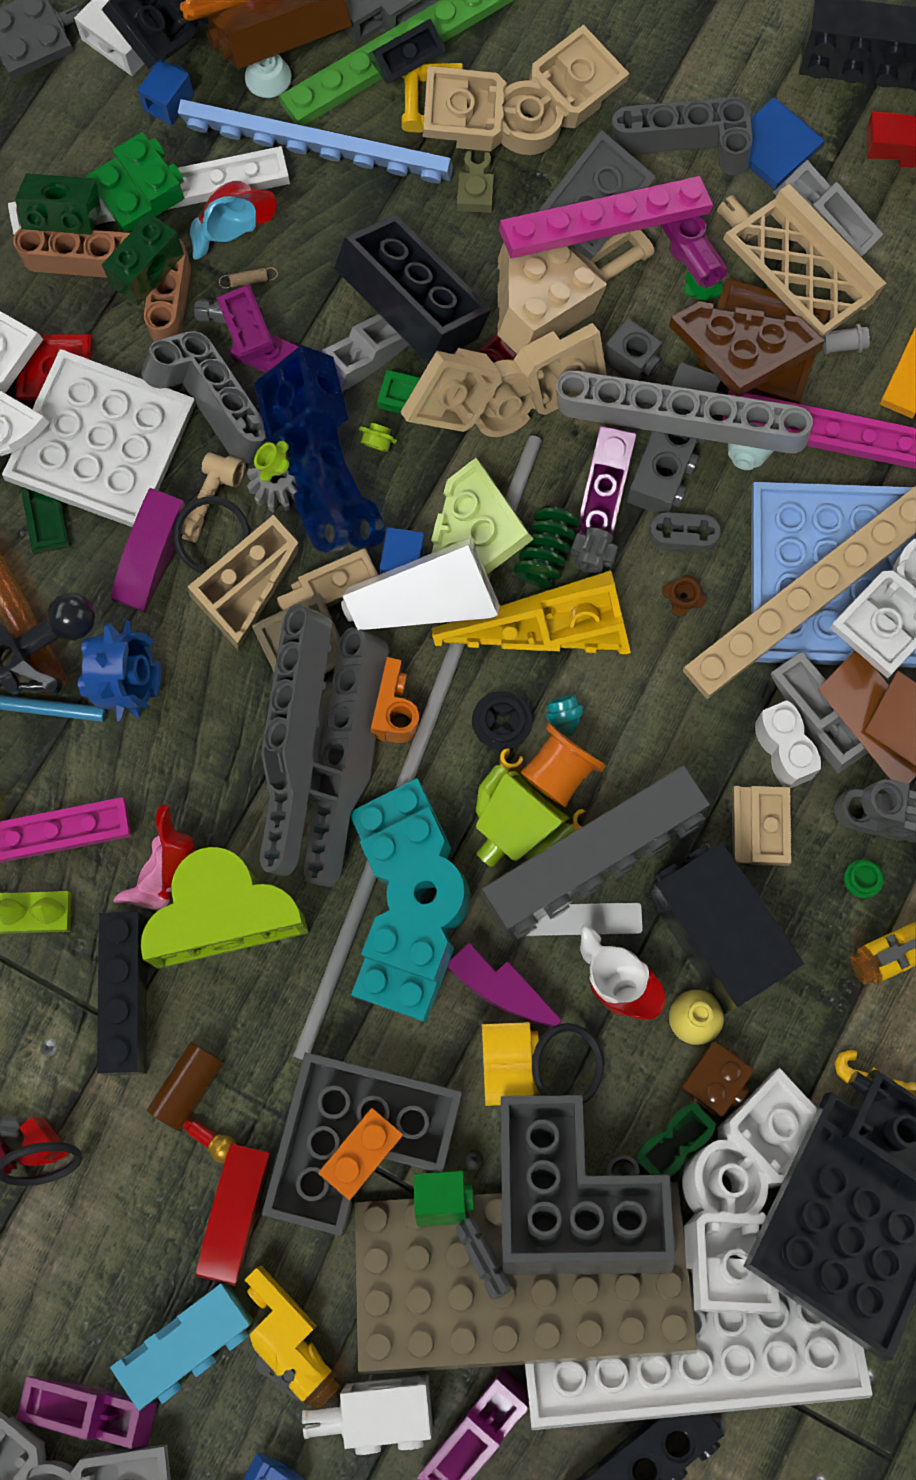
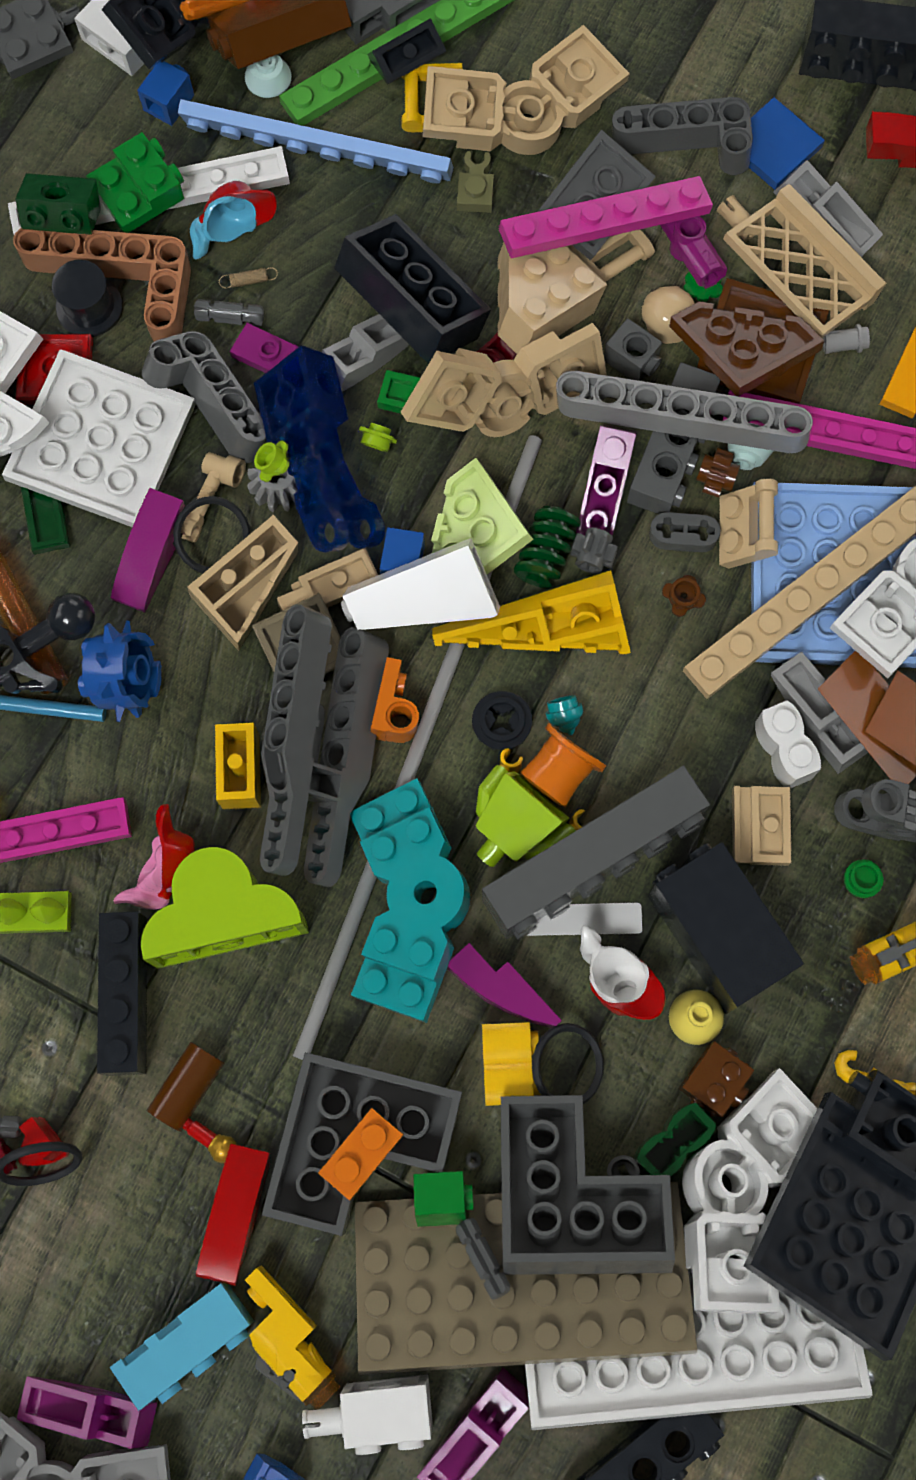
(85, 299): none -> black piece
(143, 259): dark green brick -> none
(237, 766): none -> yellow brick
(245, 323): magenta plate -> none
(660, 307): none -> tan hair
(718, 472): none -> reddish brown gear
(740, 524): none -> tan plate

